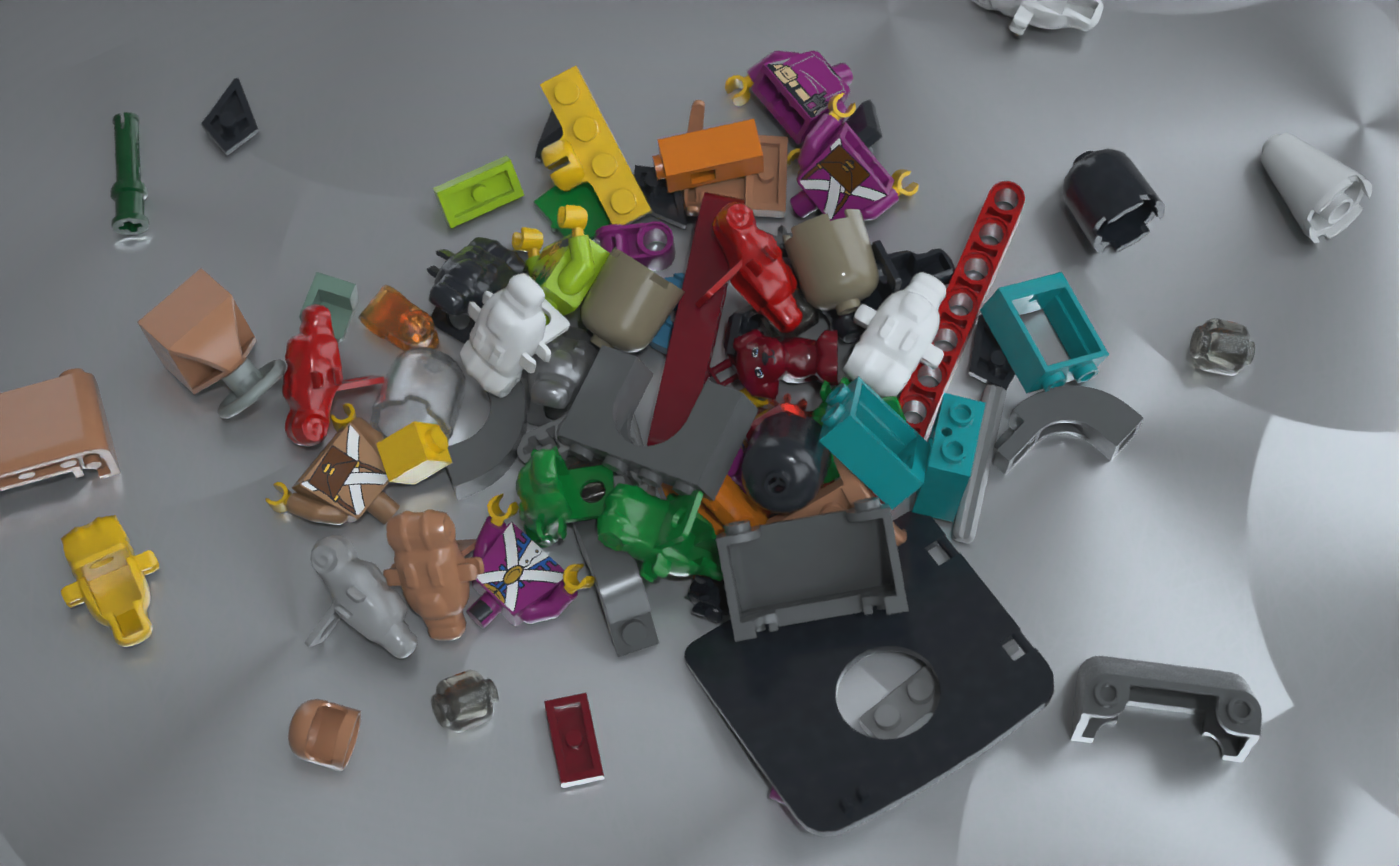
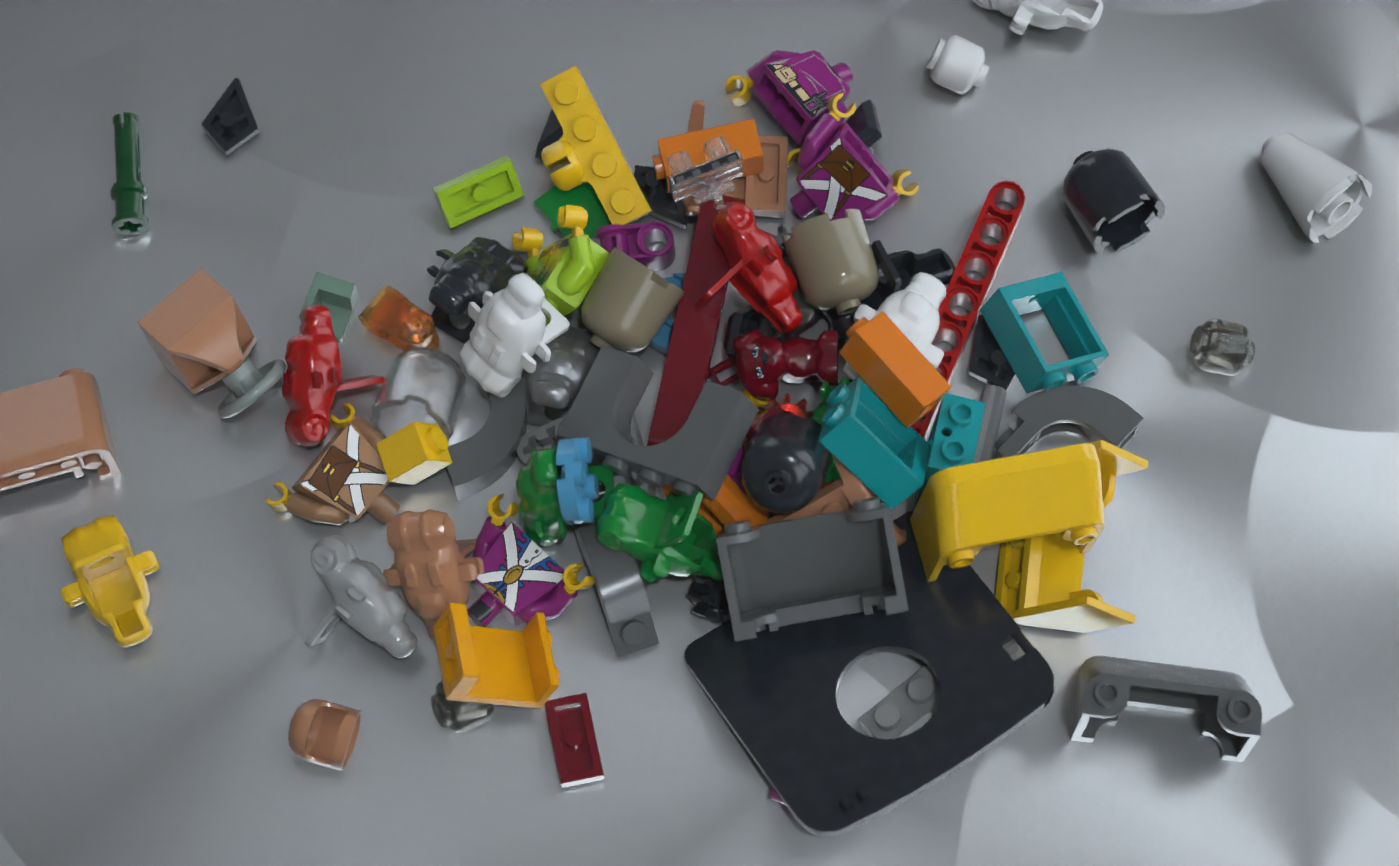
(495, 662): none -> light orange panel
(576, 486): none -> dark azure plate
(707, 179): none -> clear hips
(894, 368): none -> orange brick
(957, 64): none -> white head
(1007, 503): none -> yellow windscreen
(1044, 574): none -> yellow windscreen

